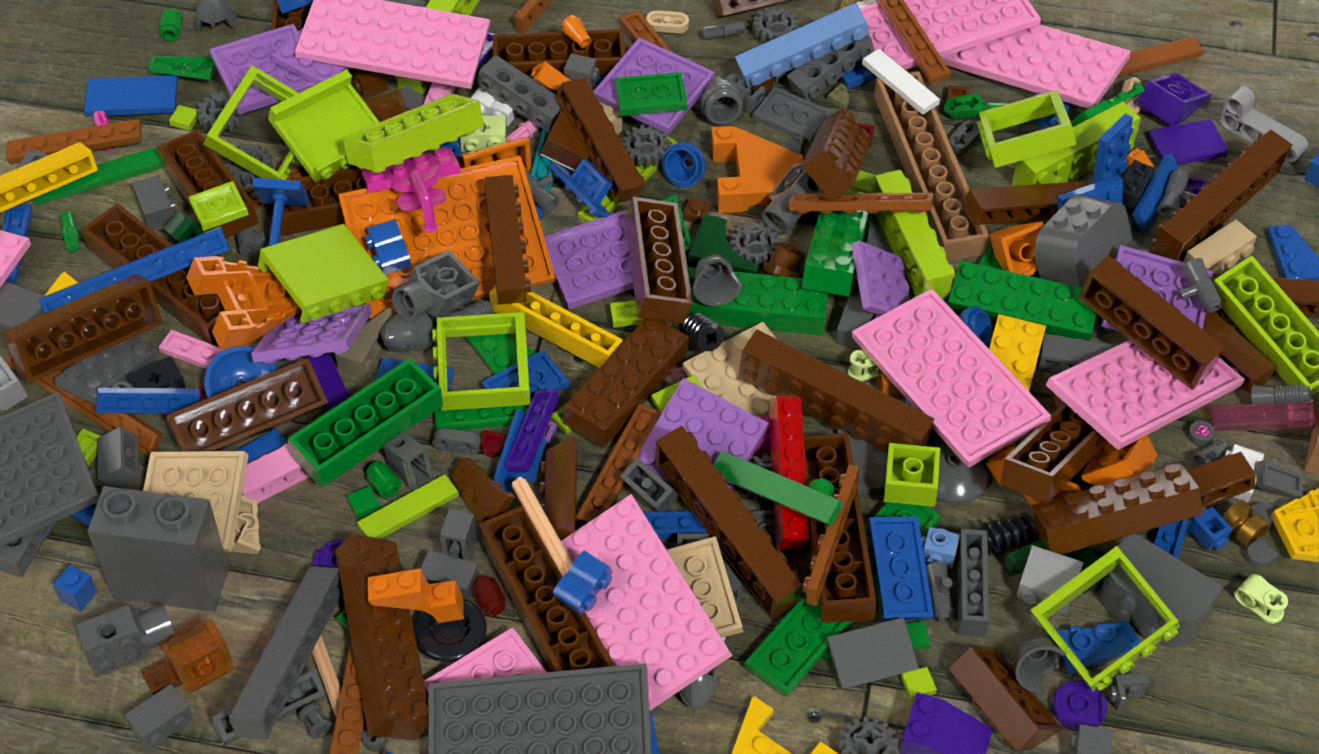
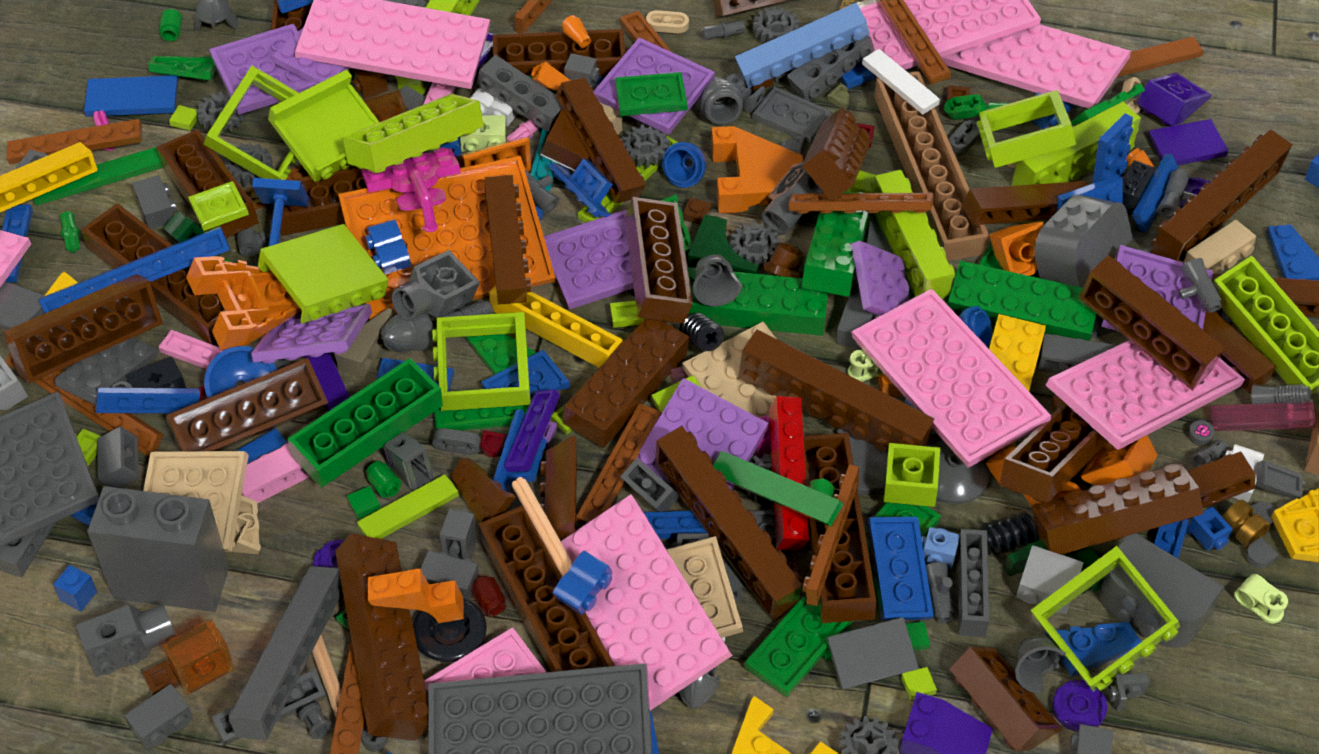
(1249, 123): light grey beam -> none

